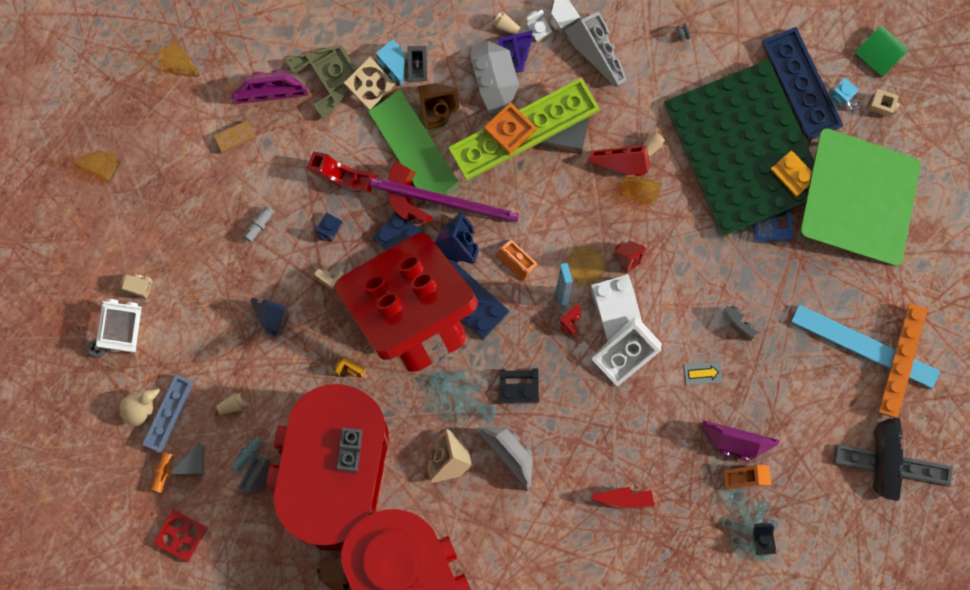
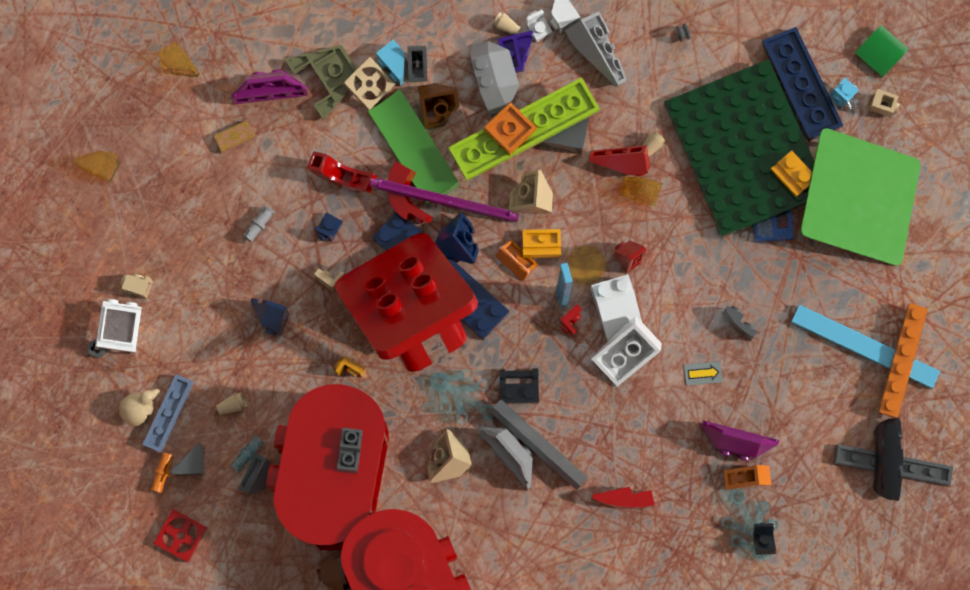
(531, 195): none -> tan slope
(538, 444): none -> dark grey tile
(541, 243): none -> light orange plate

